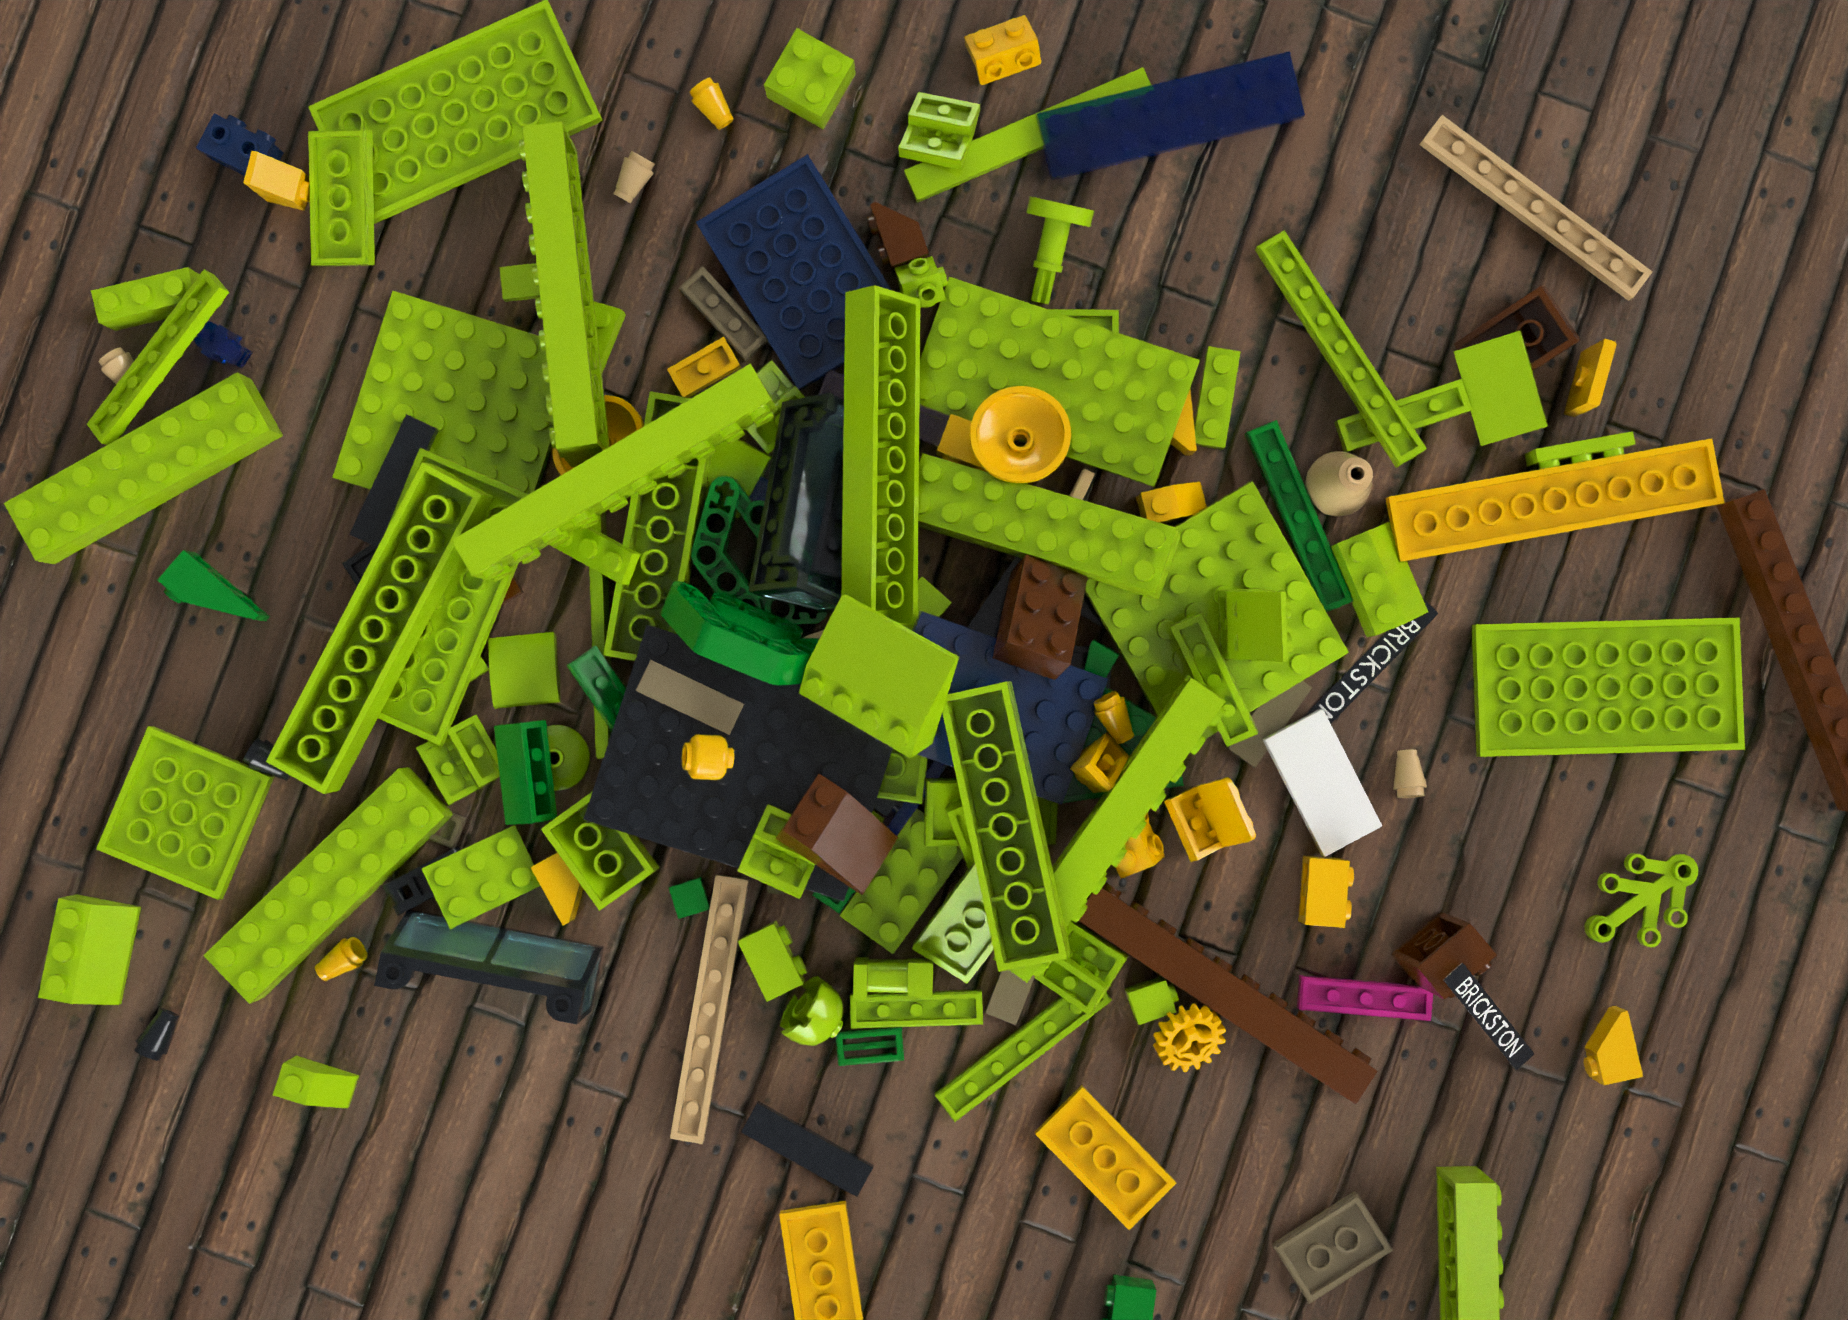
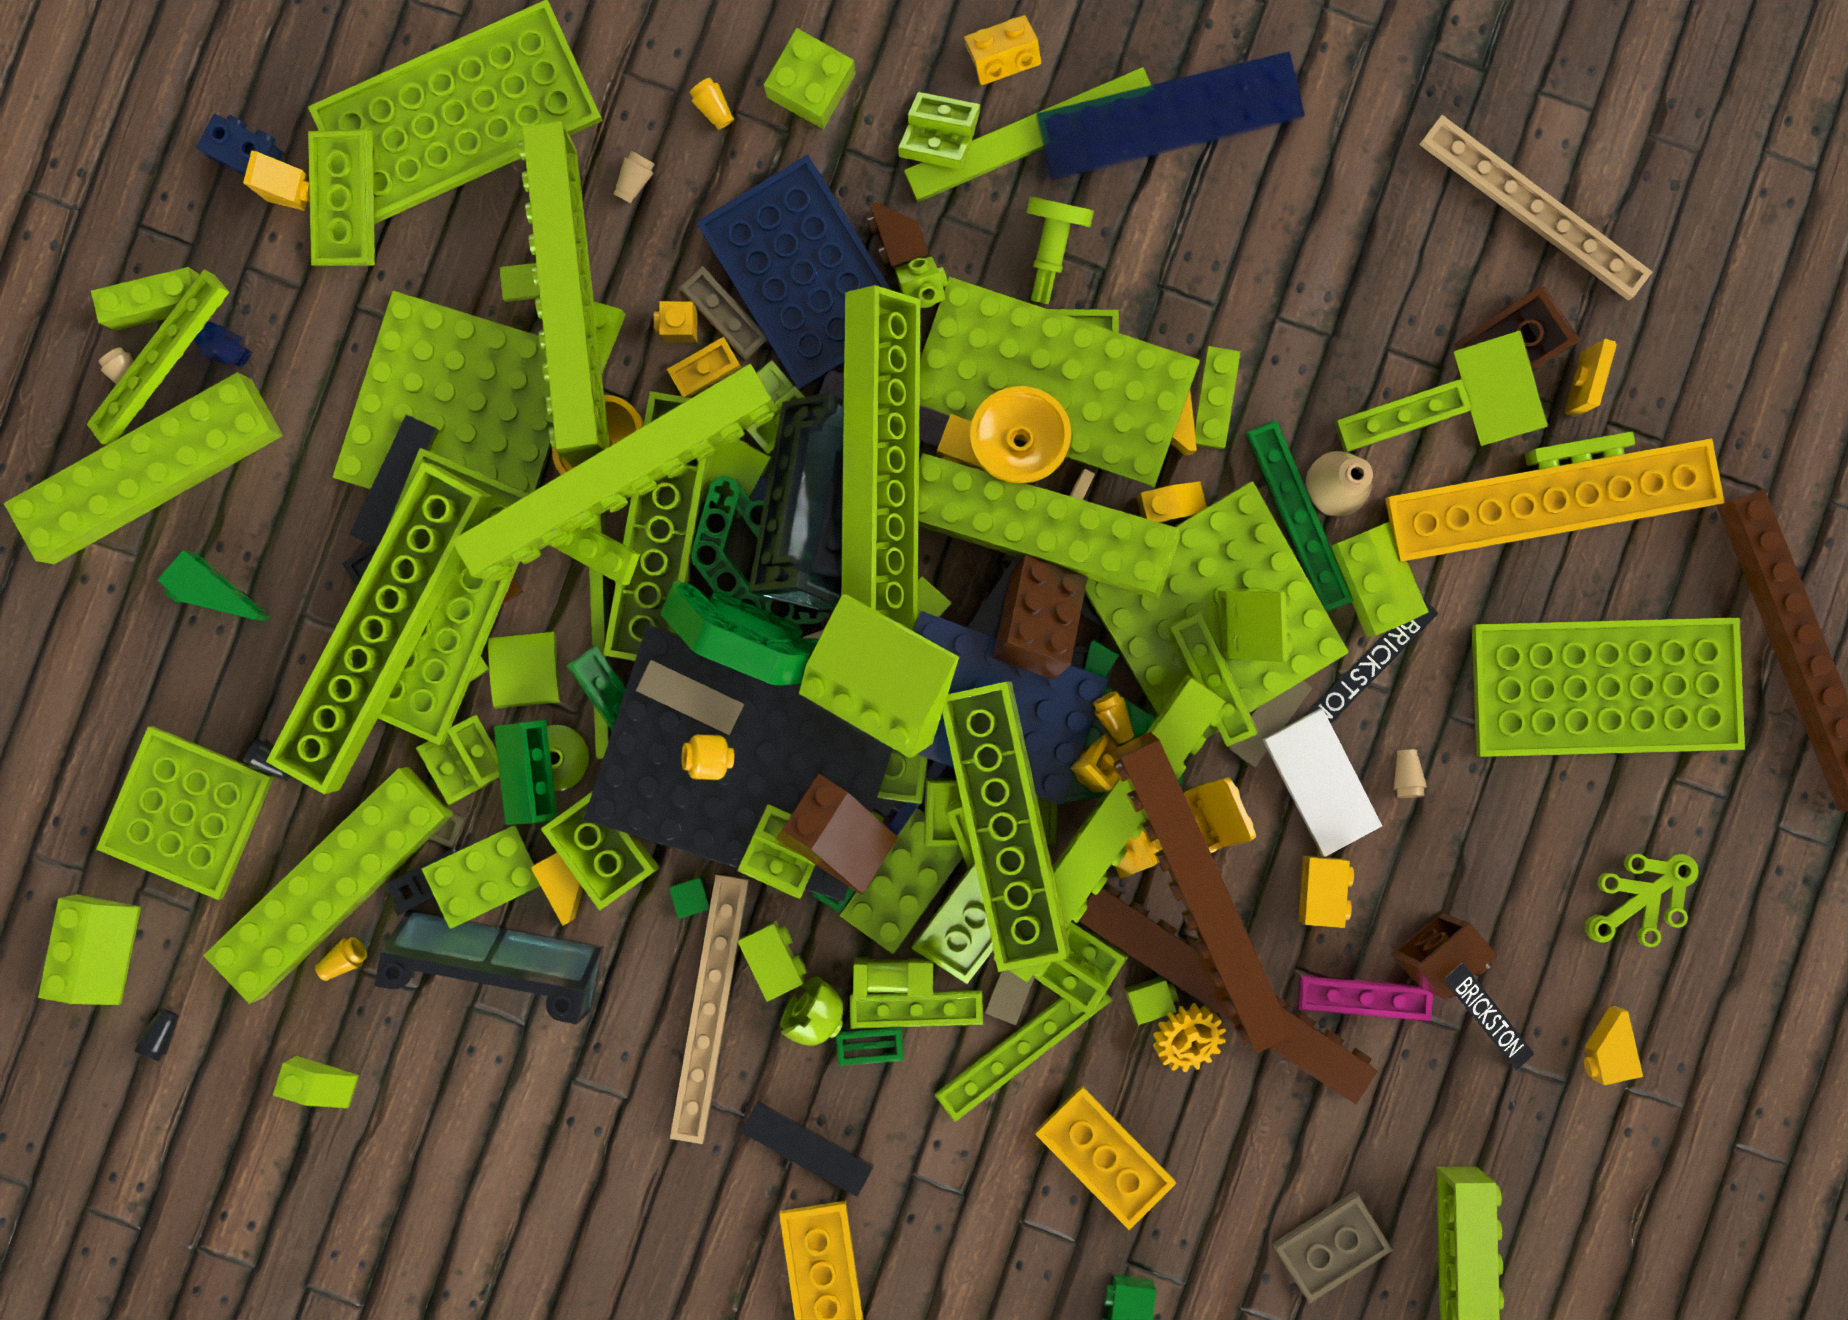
(676, 322): none -> yellow brick
(1201, 891): none -> reddish brown brick
(1340, 349): lime tile -> none

